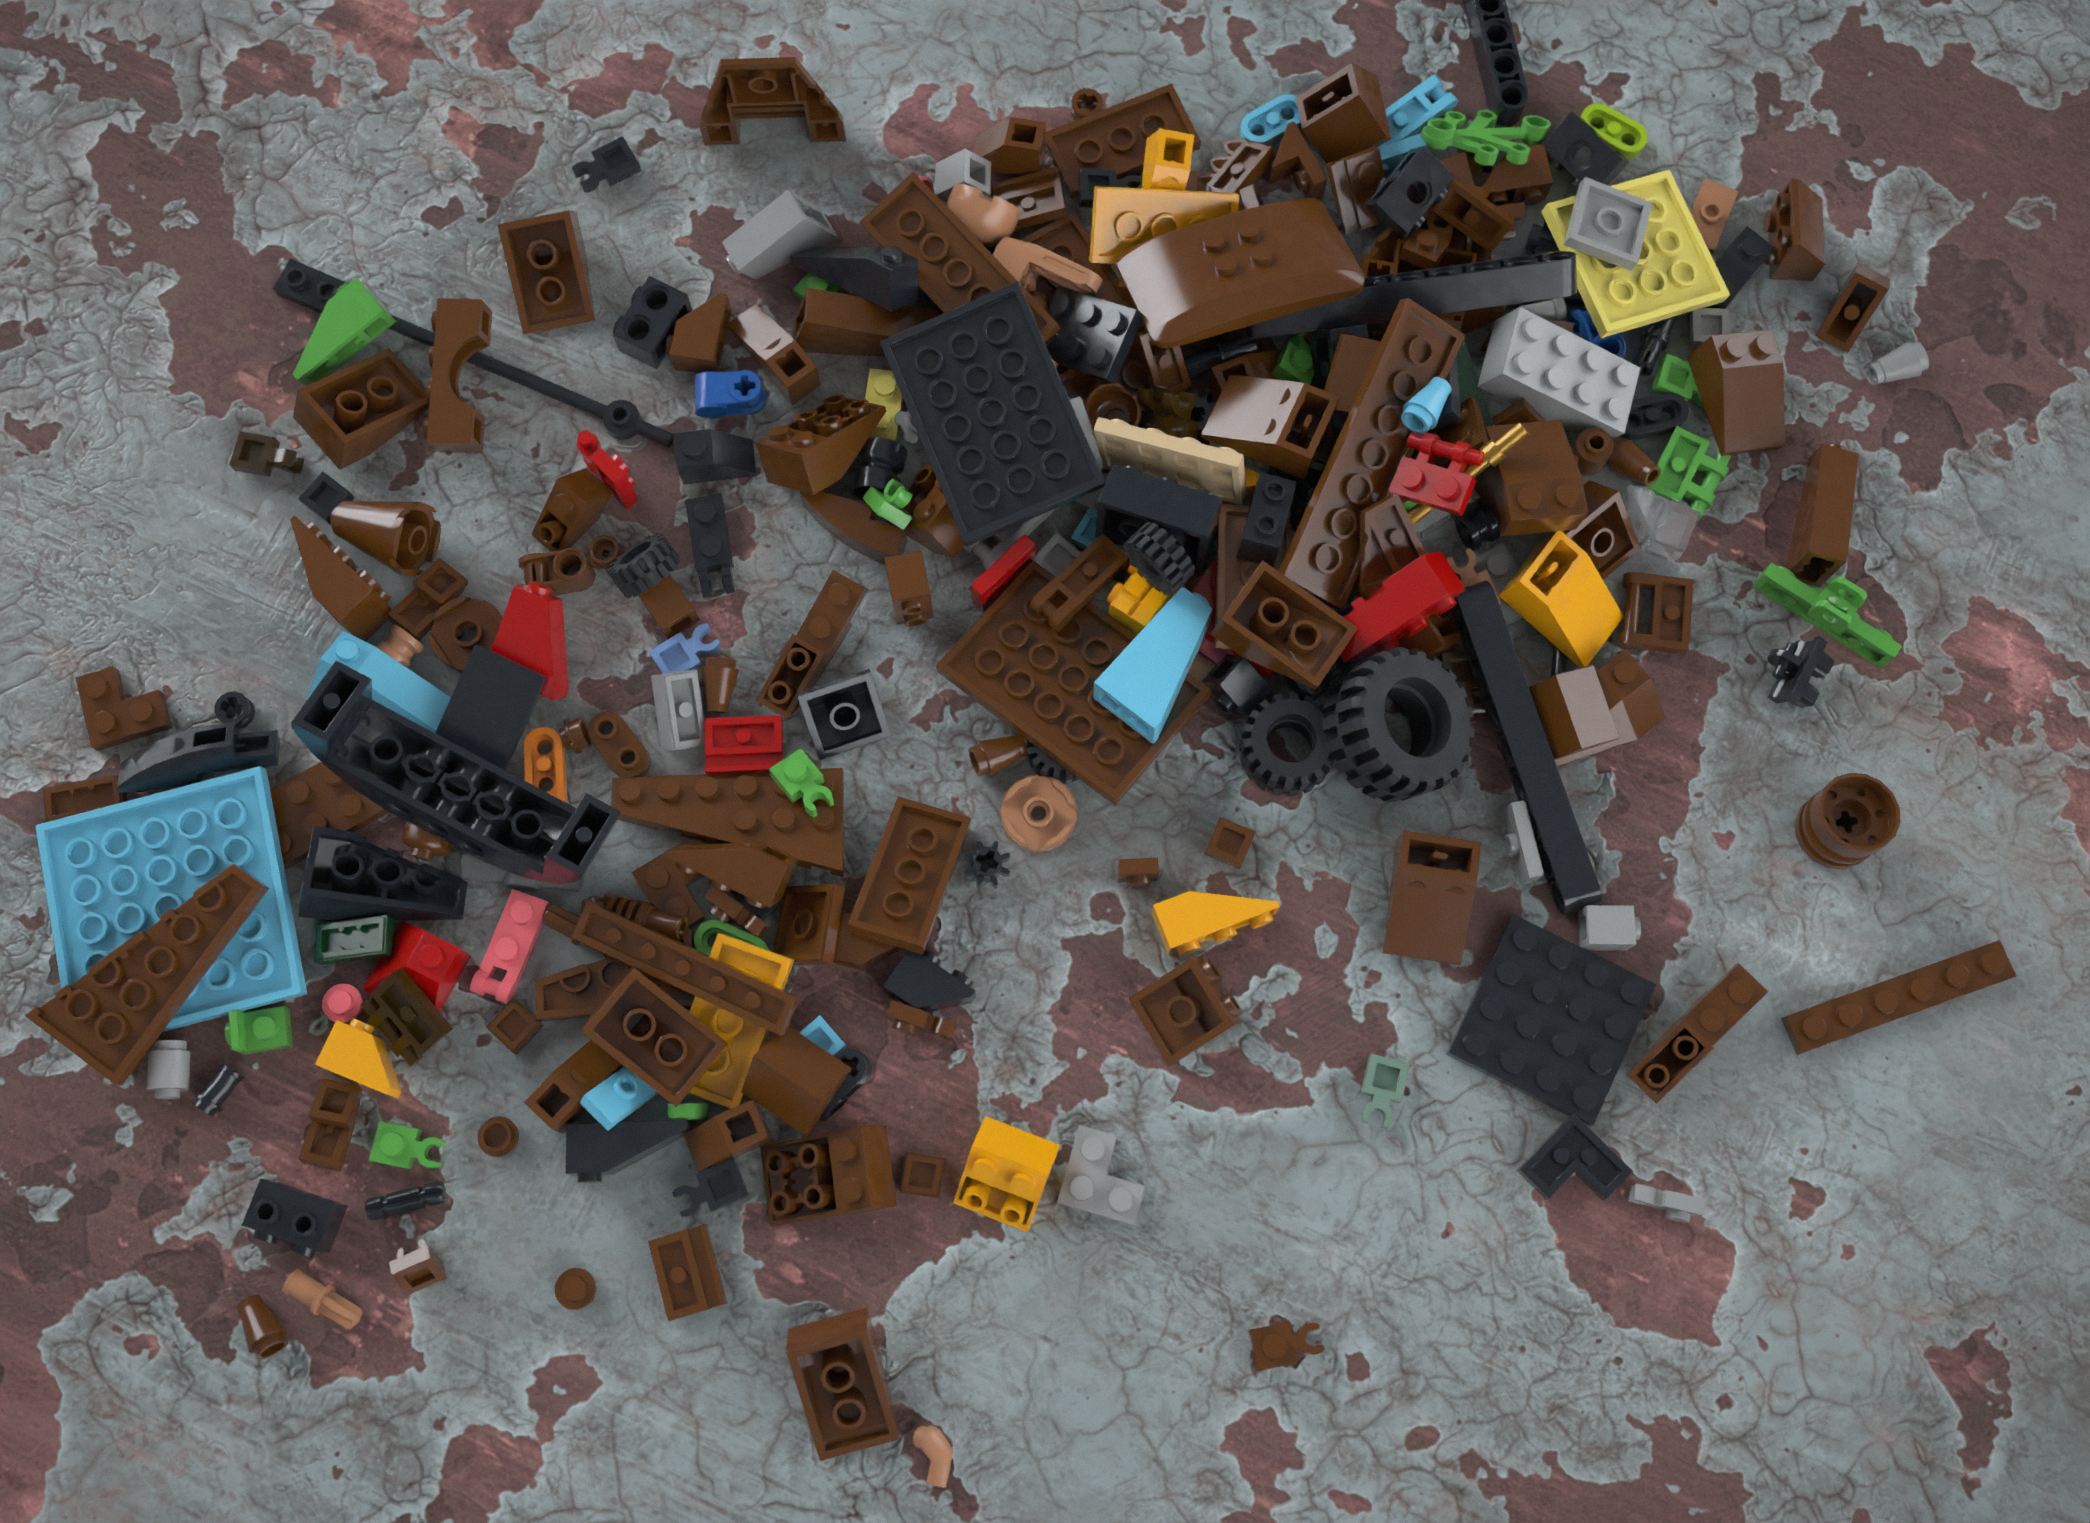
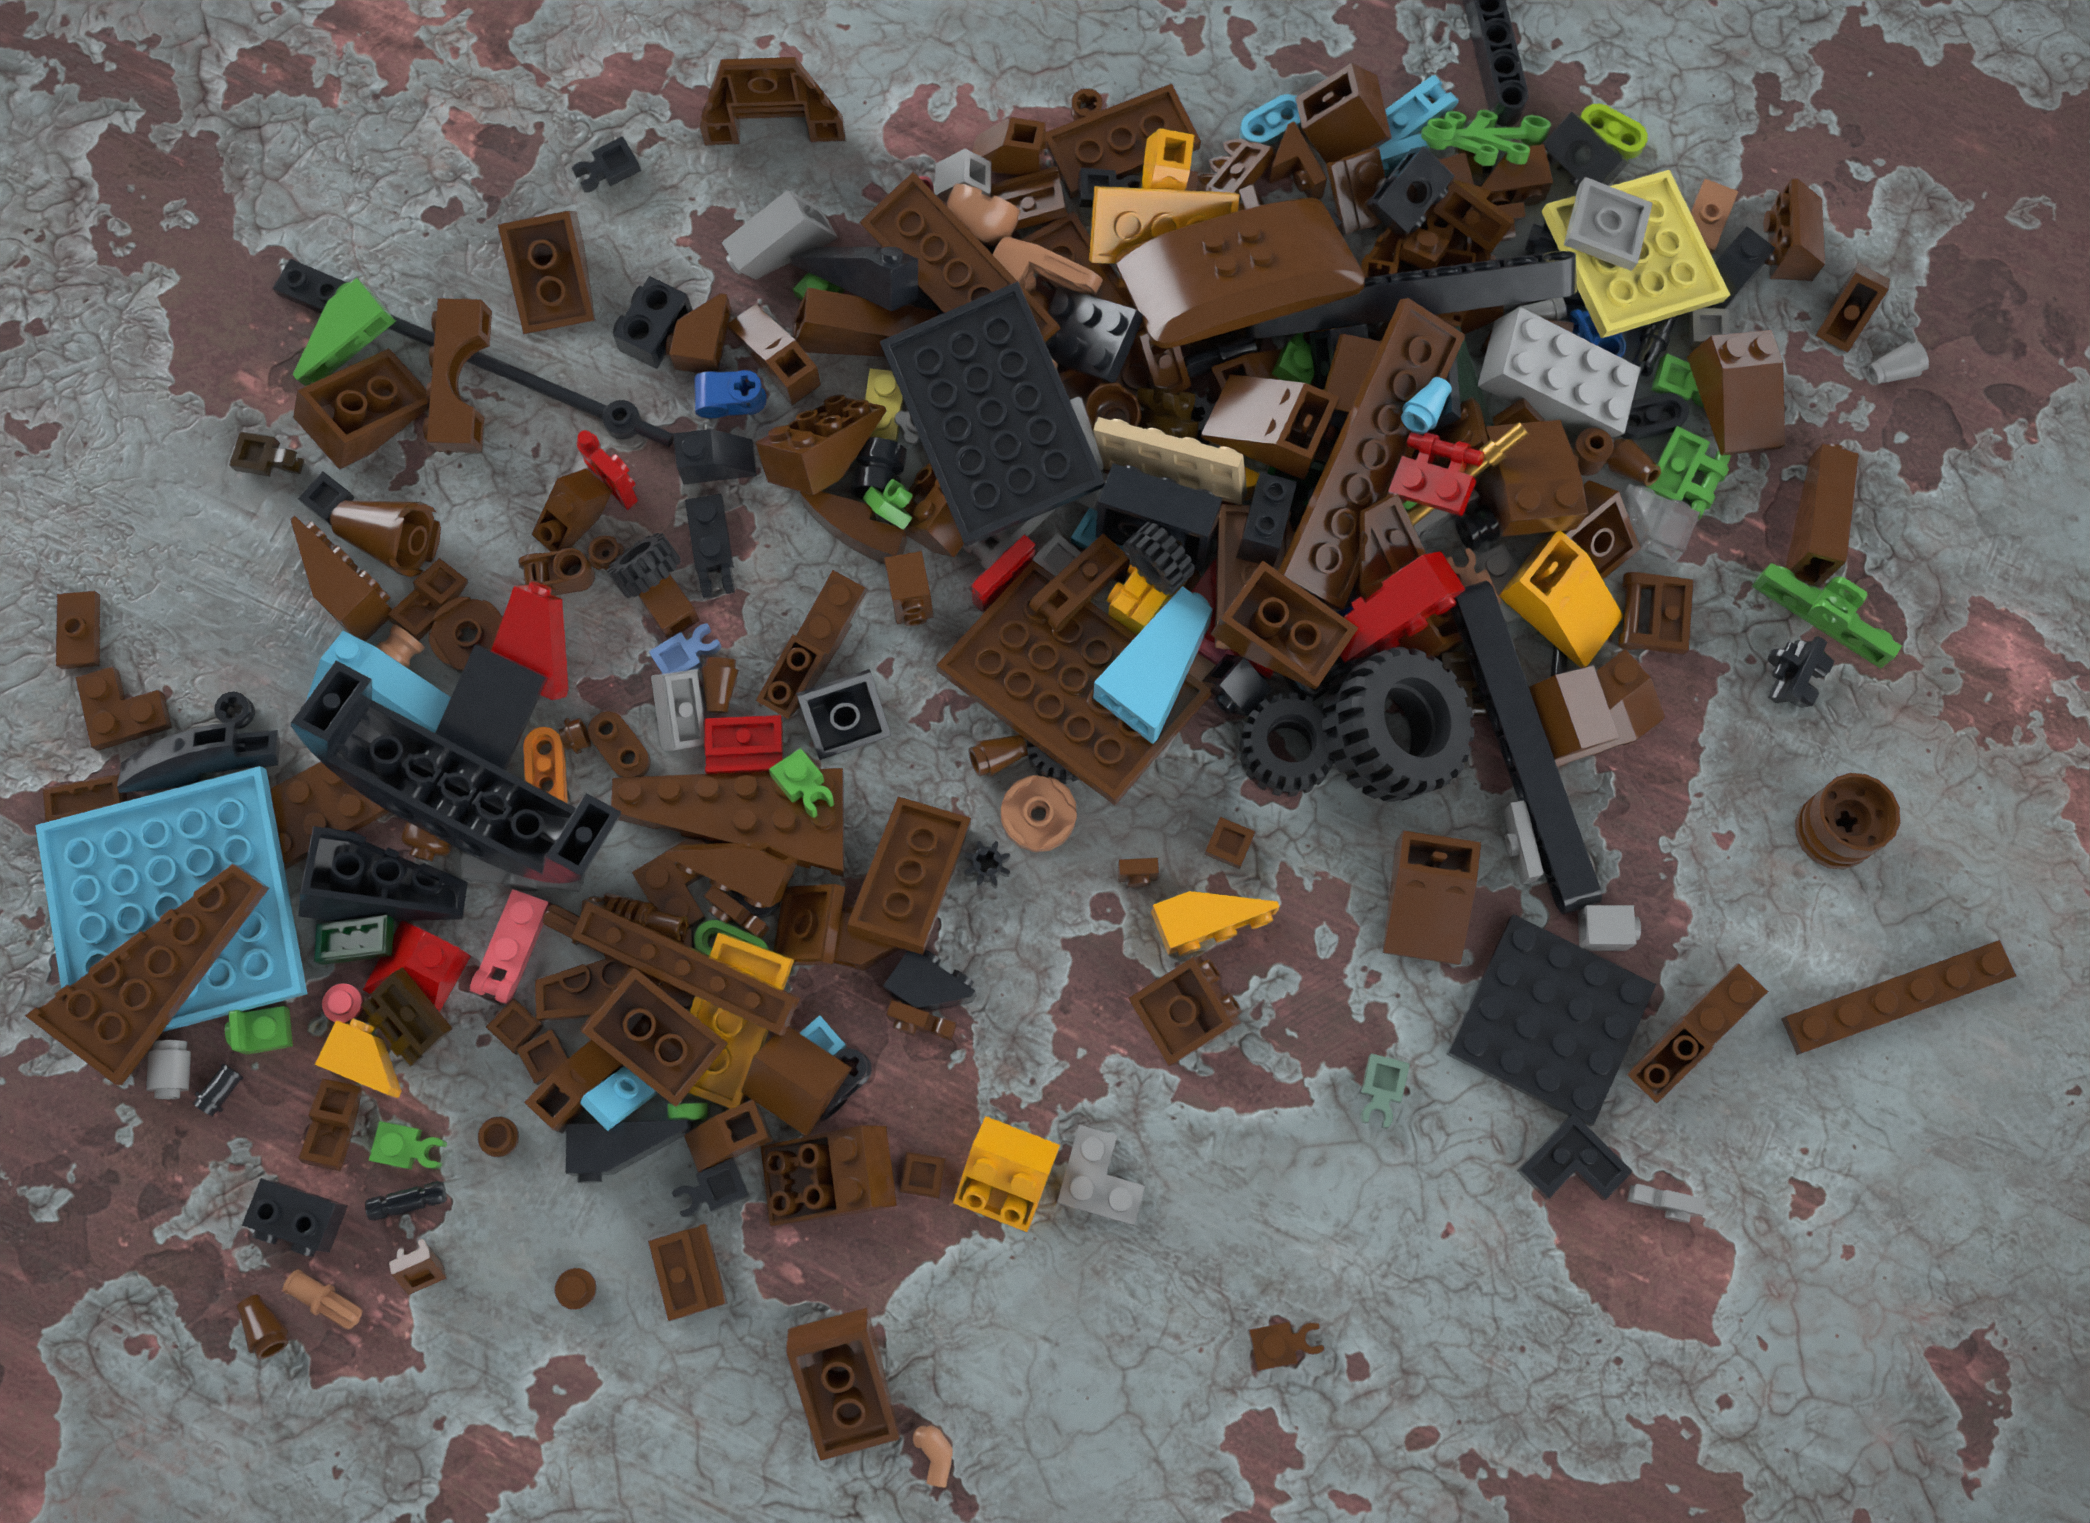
(78, 630): none -> reddish brown plate
(543, 1055): none -> reddish brown plate

